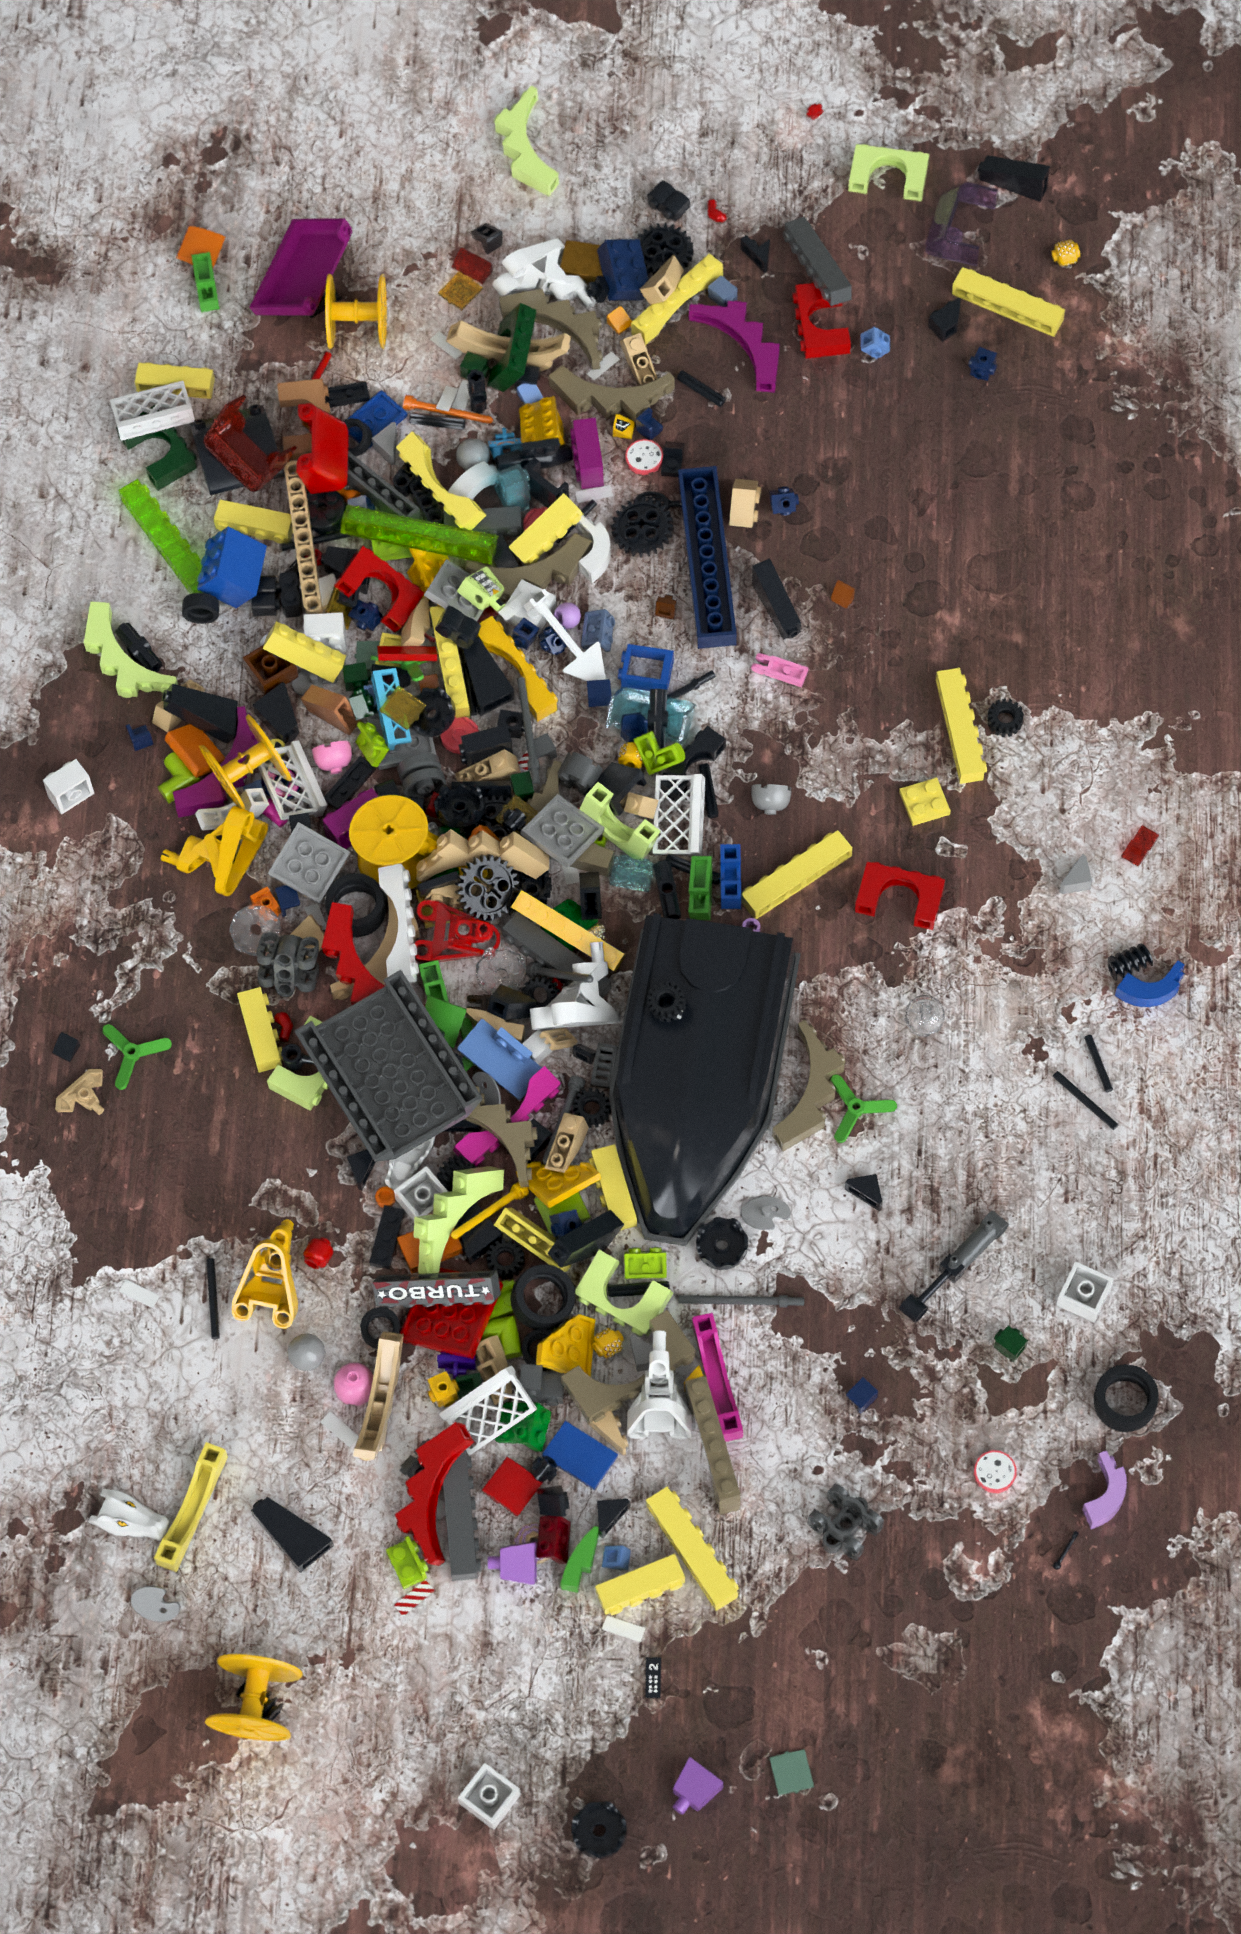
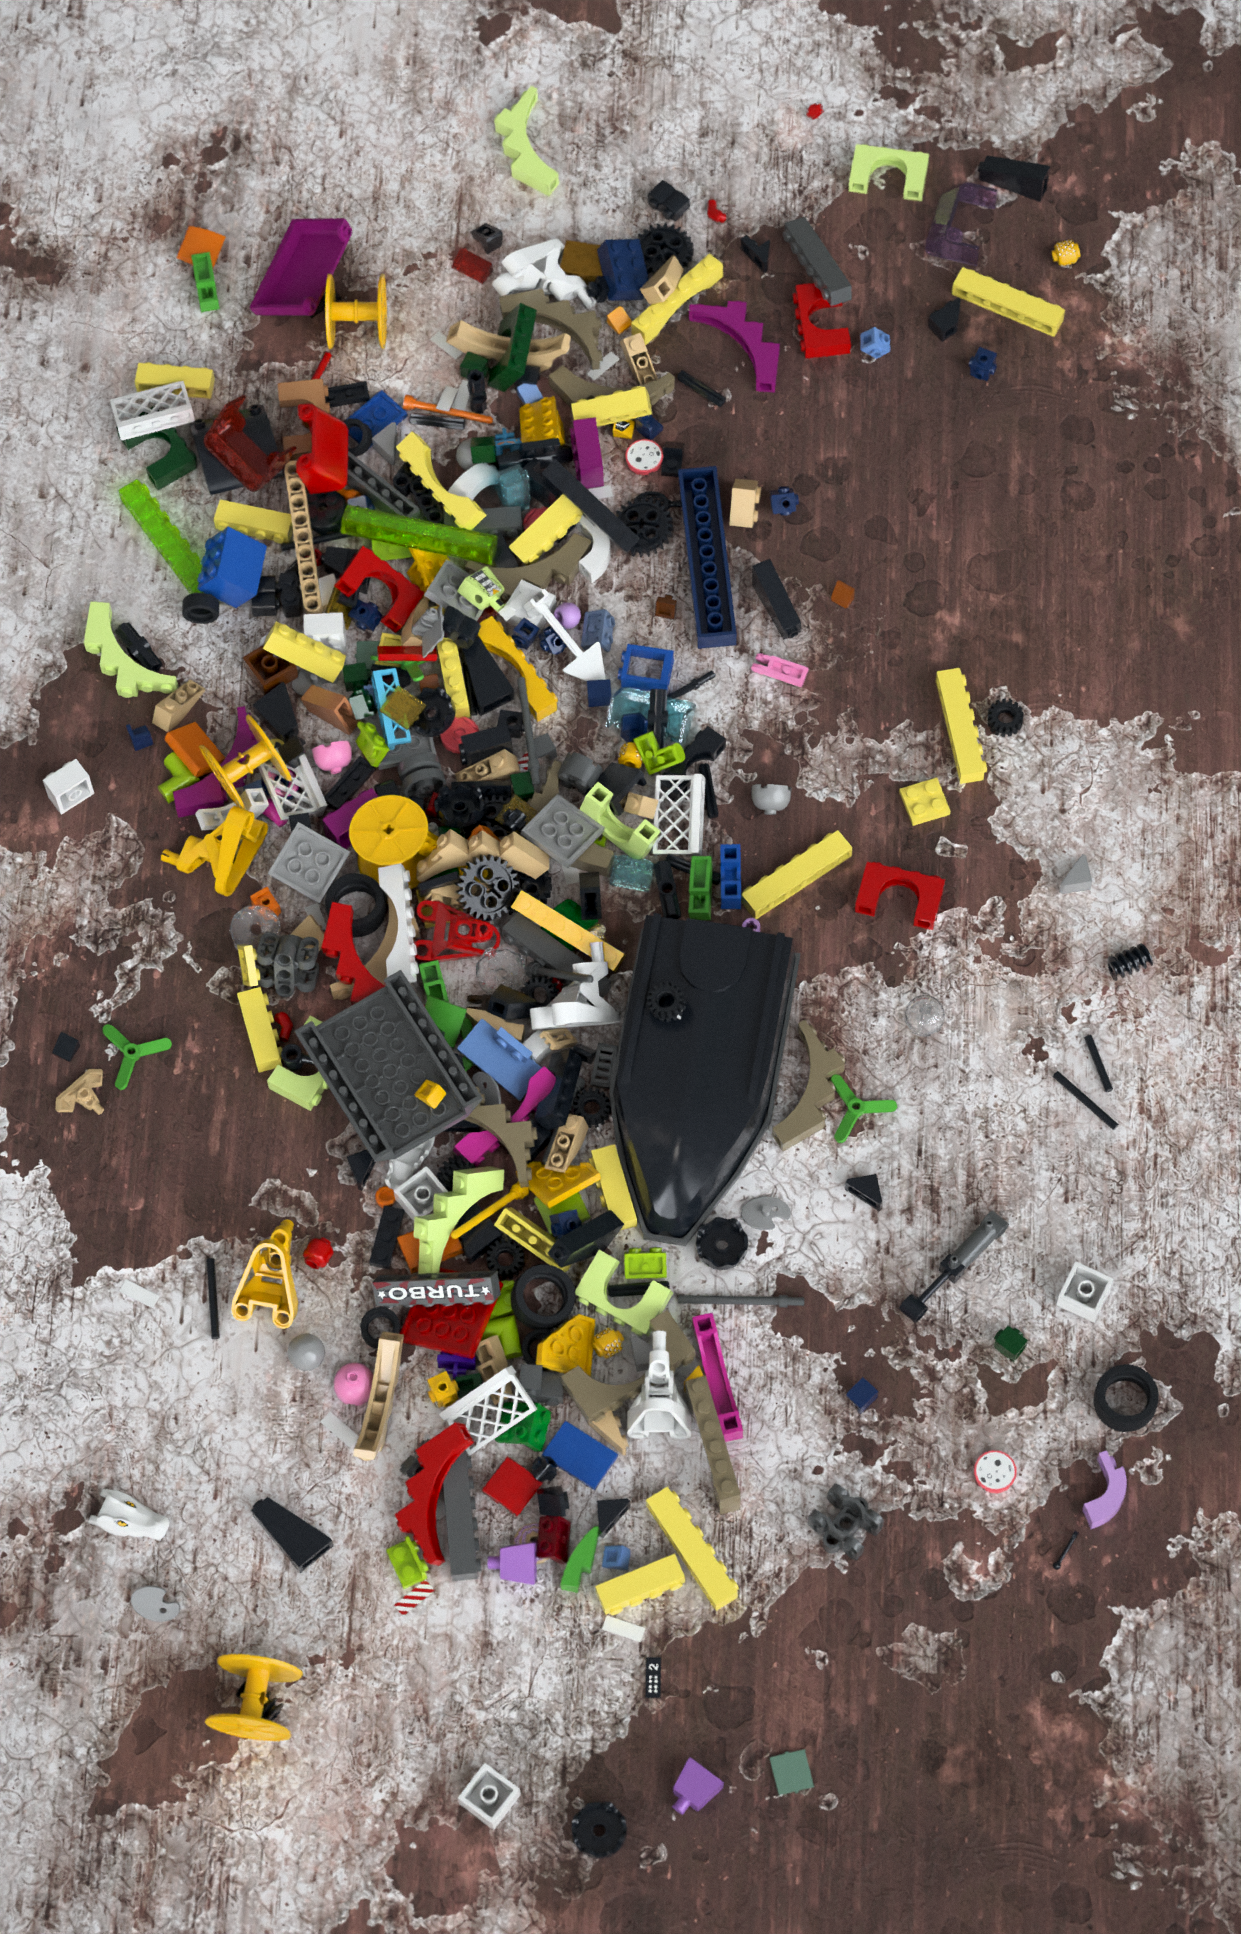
(201, 1487): light yellow arch -> none
(203, 710): black slope -> none
(249, 973): none -> light yellow plate
(287, 898): dark blue panel -> none
(292, 751): none -> black panel
(430, 628): none -> light grey hinge
(430, 1093): none -> yellow slope
(460, 290): clear yellow piece -> none
(483, 449): none -> dark green panel
(554, 1109): none -> black arch
(590, 506): none -> black arch
(614, 407): none -> light yellow brick
(722, 291): sand blue brick -> none
(1140, 846): clear red slope -> none
(1150, 994): blue arch -> none

